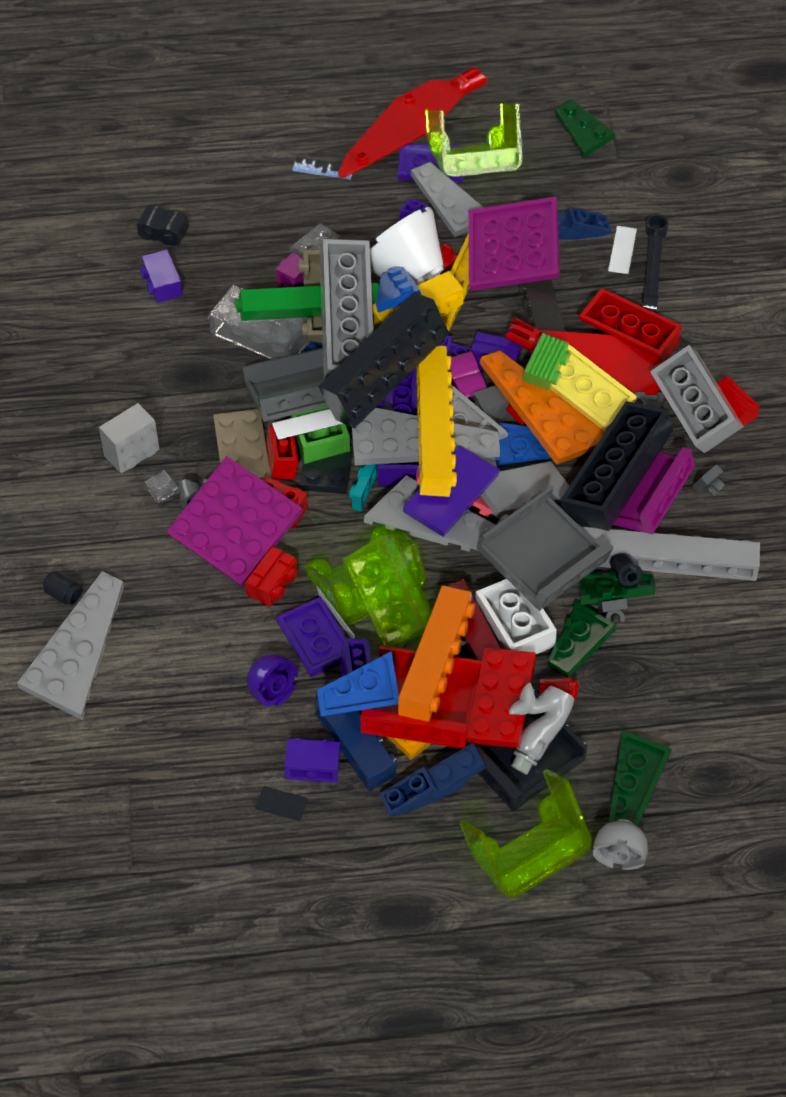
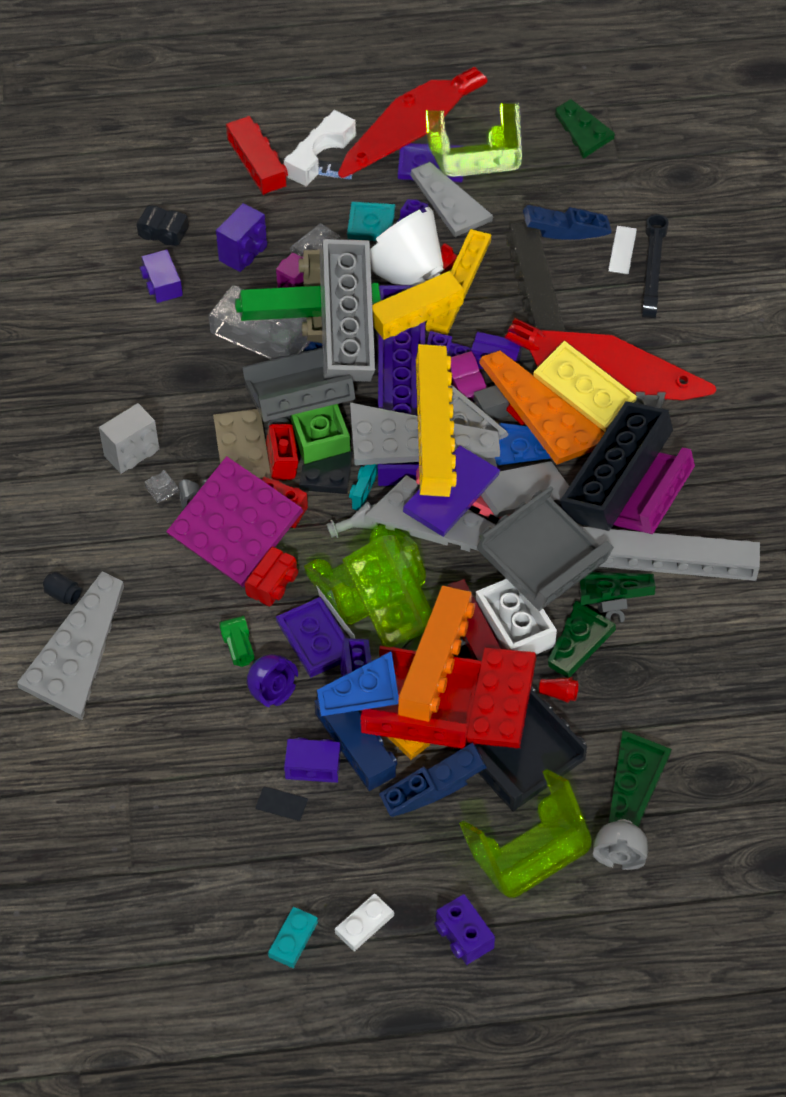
(236, 635): none -> green piece
(241, 237): none -> dark purple brick
(256, 155): none -> red brick
(293, 937): none -> teal plate
(305, 424): white sticker -> none
(334, 131): none -> white arch
(356, 521): none -> light grey piece
(364, 922): none -> white plate
(369, 220): none -> teal tile
(384, 360): black brick -> none
(395, 288): blue wing -> none
(464, 929): none -> dark purple brick
(513, 244): magenta plate -> none
(542, 731): light grey piece -> none
(546, 362): bright green brick -> none
(626, 569): black brick -> none
(632, 323): red slope -> none
(696, 399): light grey brick -> none
(710, 481): dark grey tile -> none
(740, 401): red brick -> none

